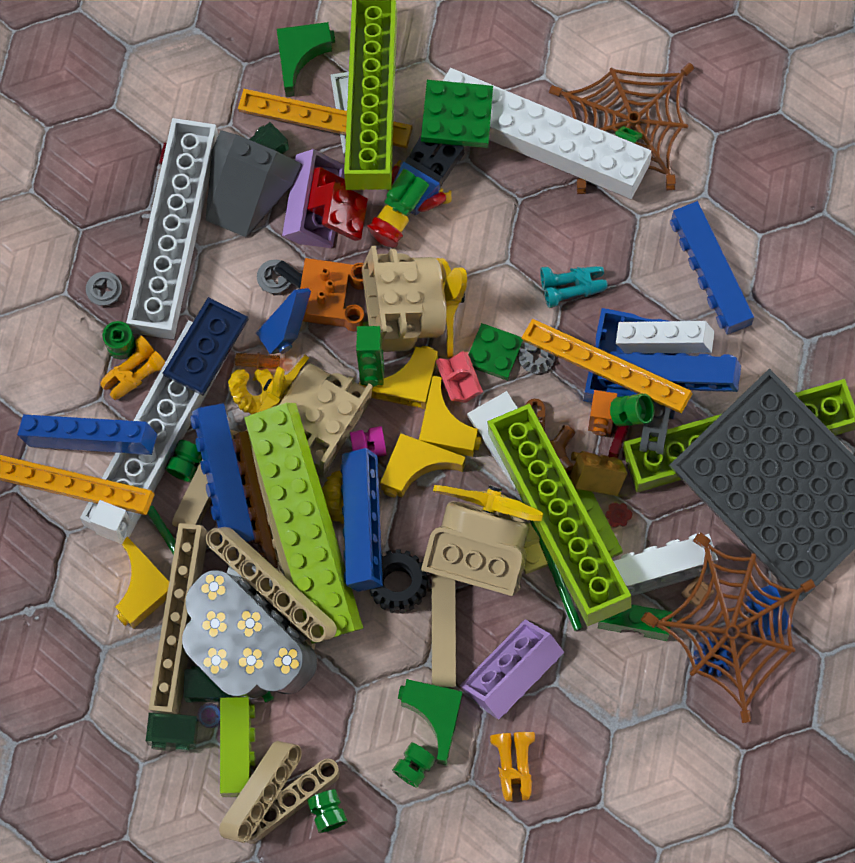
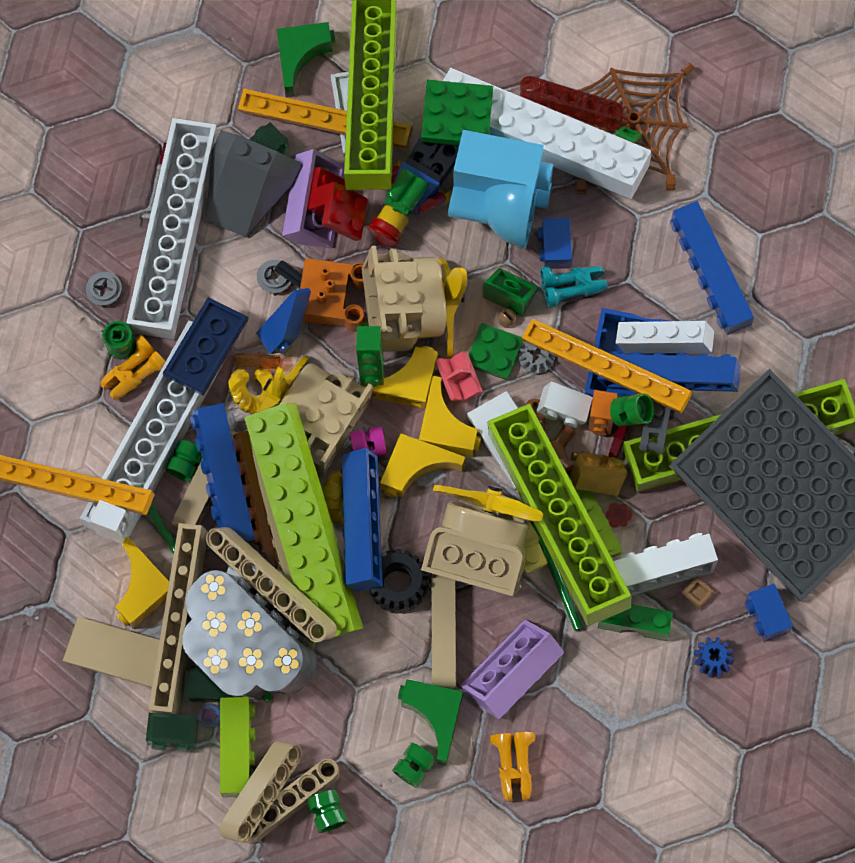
(87, 434): blue brick -> none
(112, 651): none -> tan tile
(500, 184): none -> medium azure piece
(504, 320): none -> medium nougat hinge
(509, 291): none -> green slope
(556, 243): none -> blue brick
(564, 405): none -> white brick
(582, 100): none -> clear red beam
(652, 621): dark orange animal -> none

